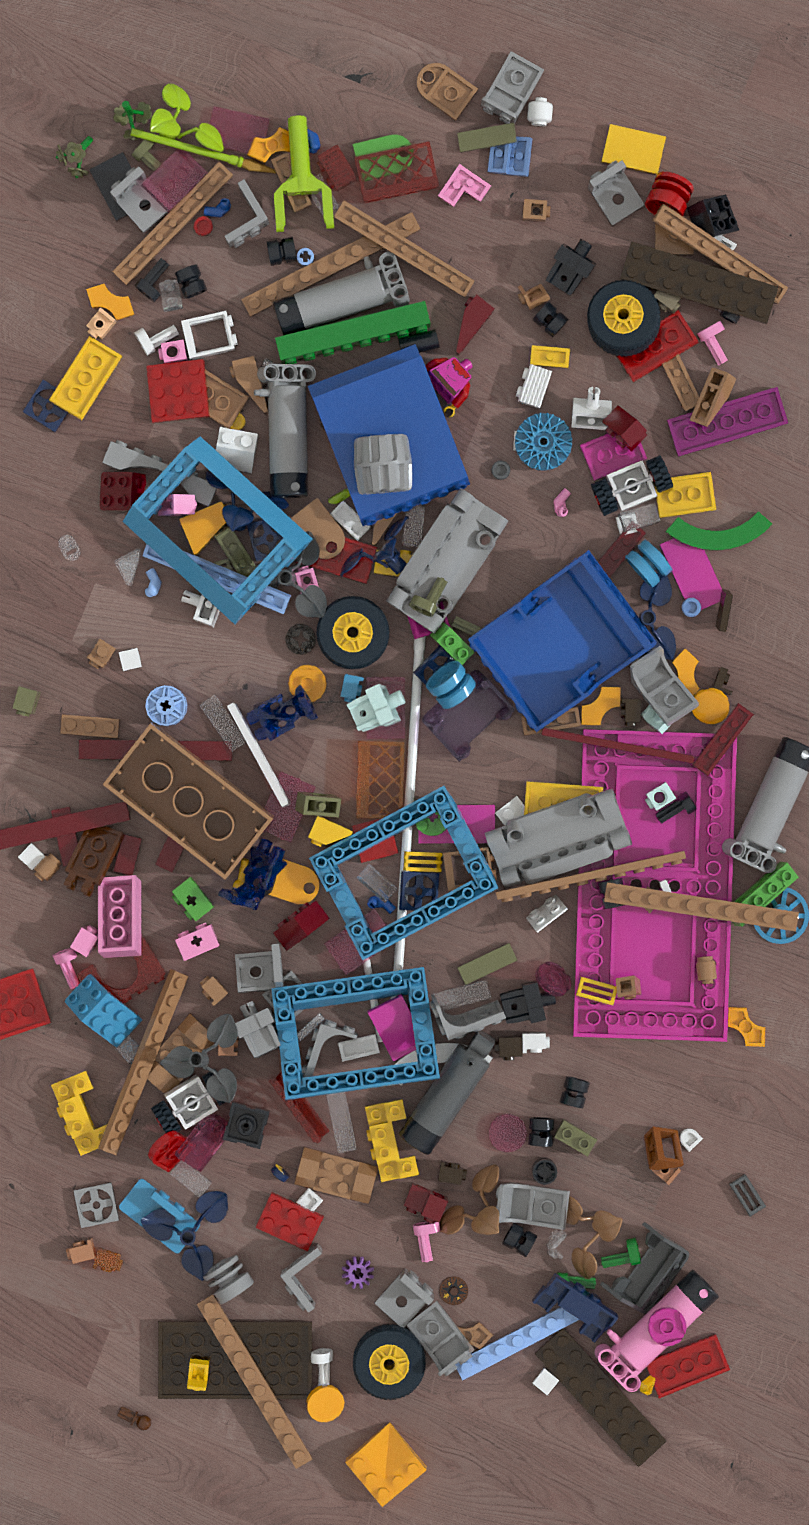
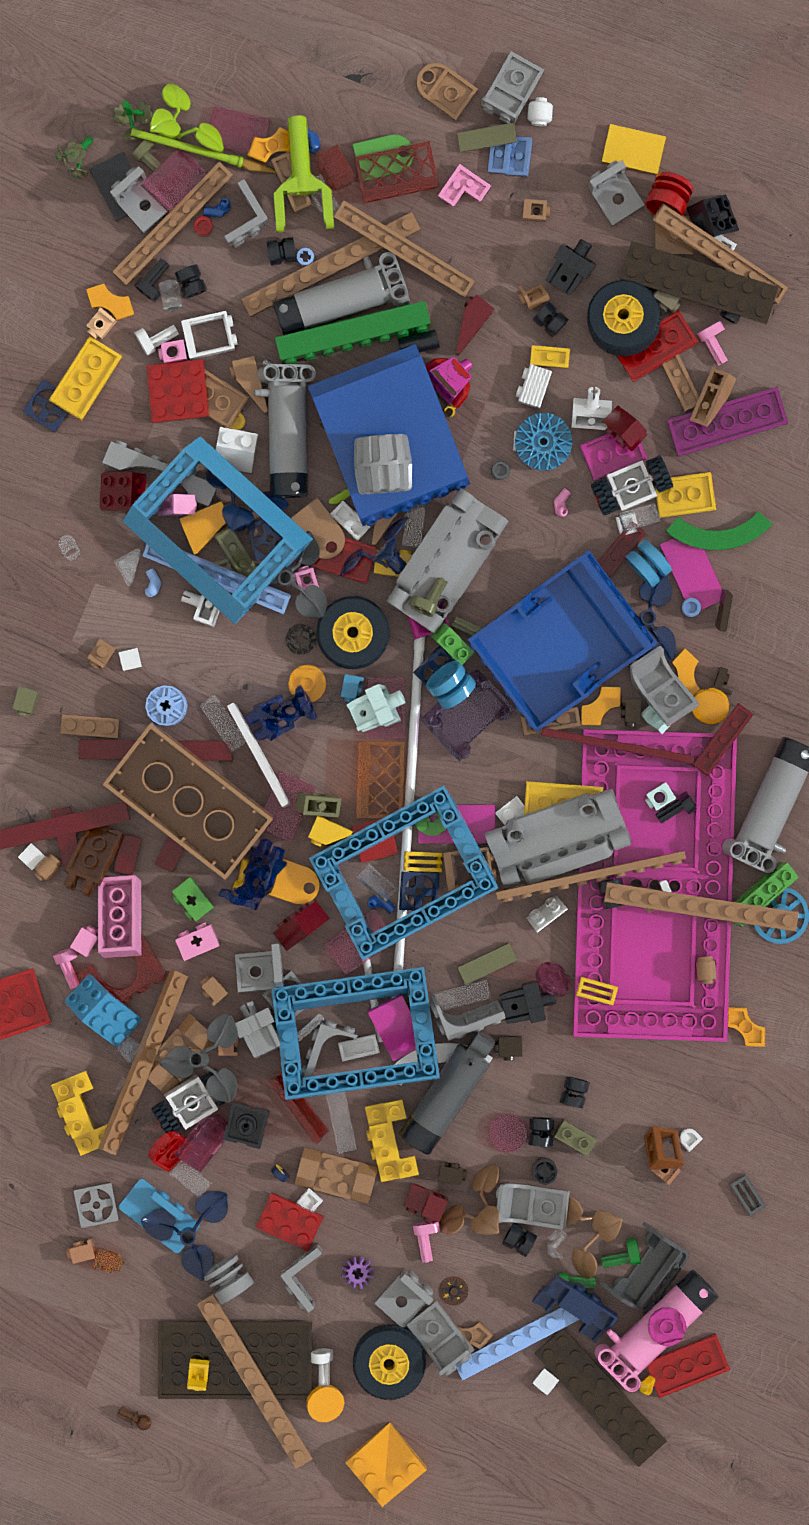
(535, 1042): white brick -> none
(628, 987): medium nougat brick -> none

